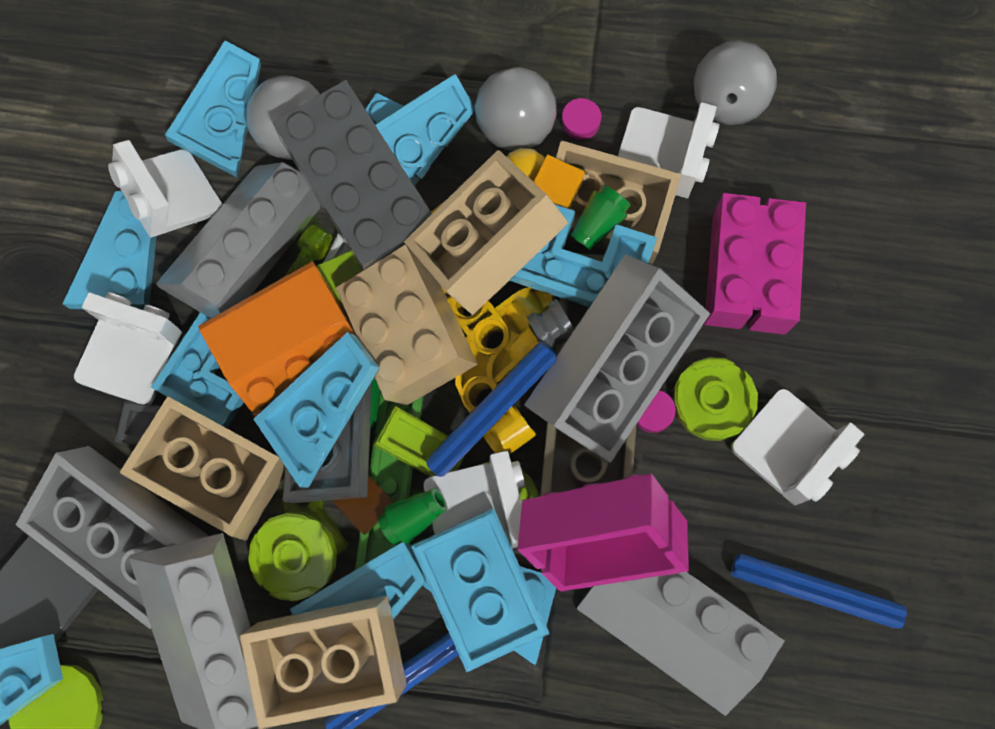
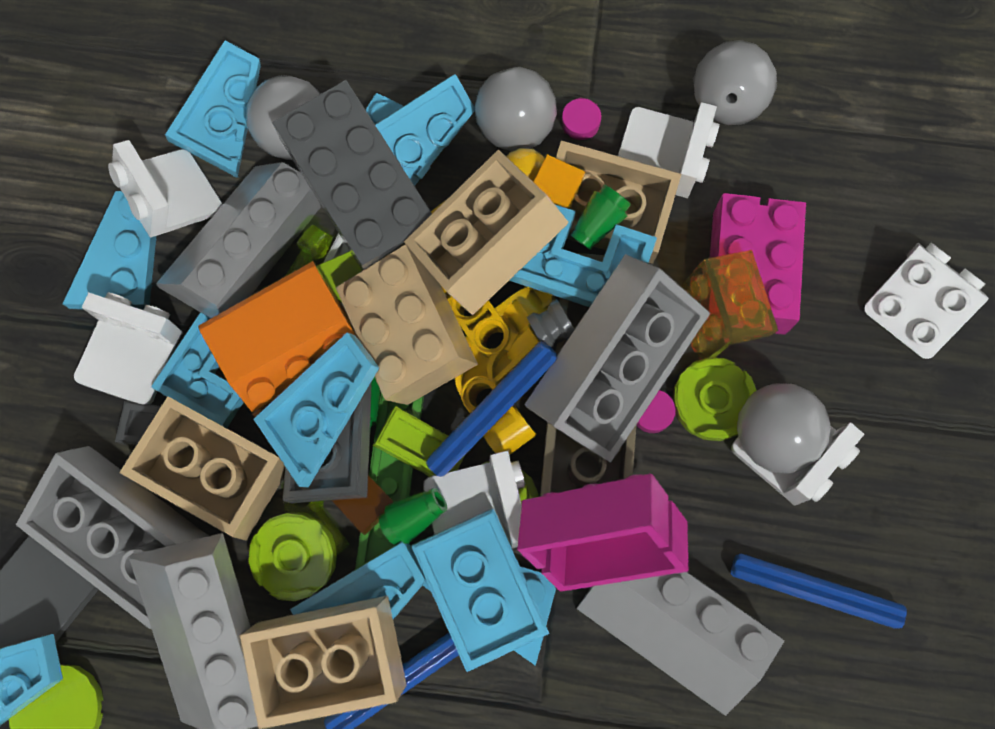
(736, 301): none -> clear yellow bracket
(783, 428): none -> light grey piece
(926, 300): none -> white bracket

